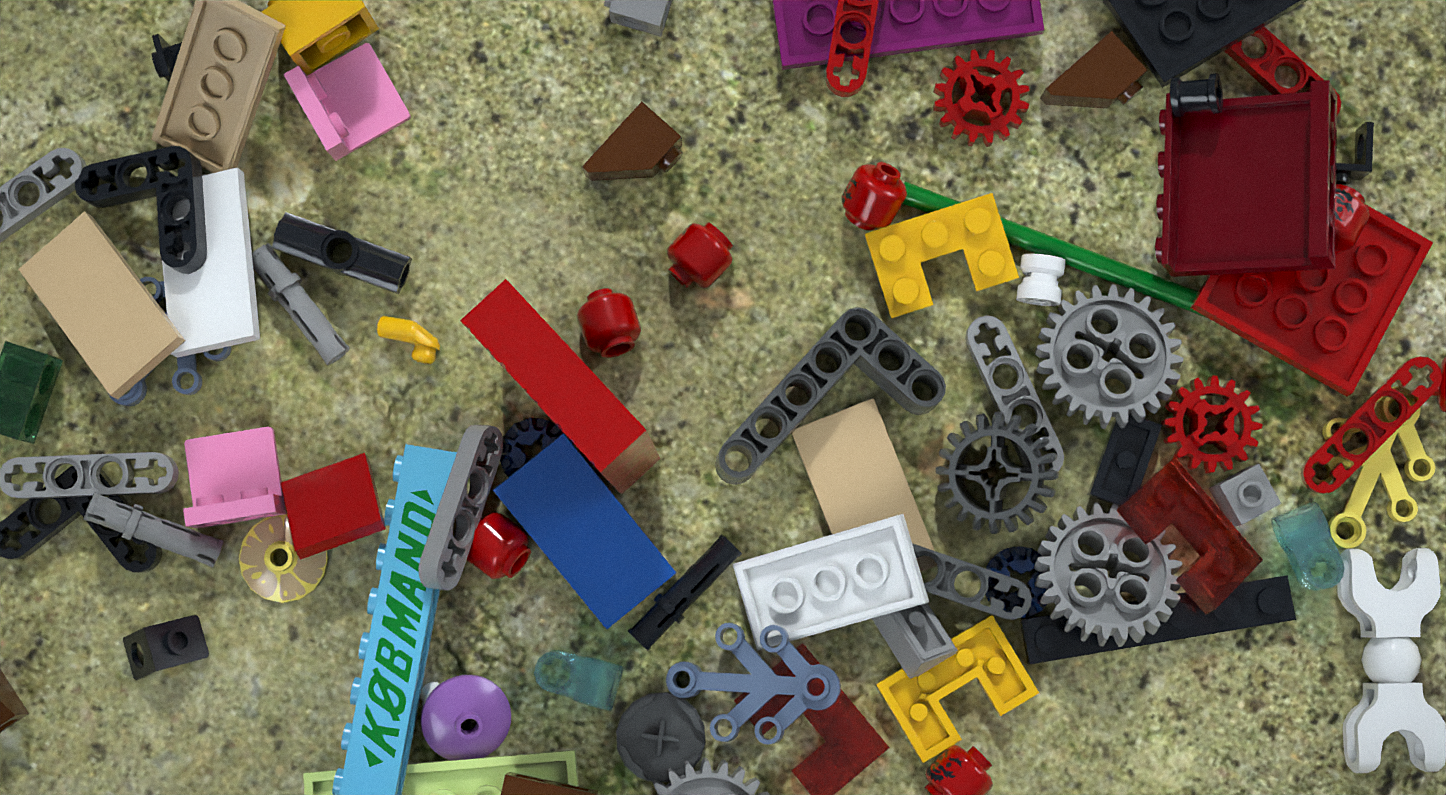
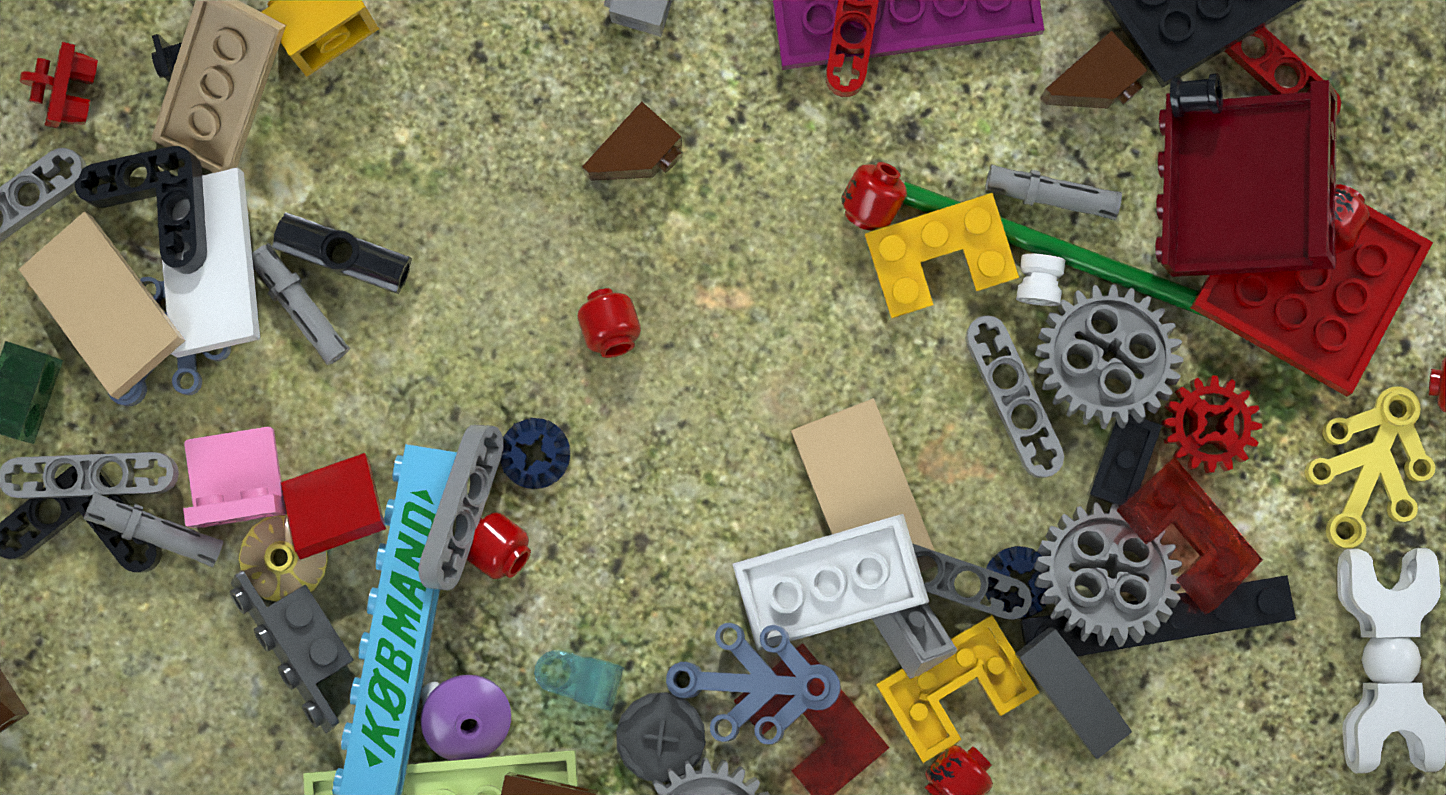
(69, 66): none -> red hips
(166, 646): black bracket -> none
(301, 641): none -> dark grey bracket
(349, 100): bright pink bracket -> none
(410, 332): yellow arm -> none
(562, 386): red tile -> none
(584, 531): blue tile -> none
(684, 592): black pin -> none
(699, 255): red head -> none
(818, 384): dark grey beam -> none
(970, 82): red gear -> none
(996, 492): dark grey gear -> none
(1063, 194): none -> light grey pin
(1073, 692): none -> dark grey slope
(1245, 495): light grey brick -> none
(1308, 540): clear light blue piece -> none
(1363, 157): black bracket -> none
(1375, 429): red beam -> none

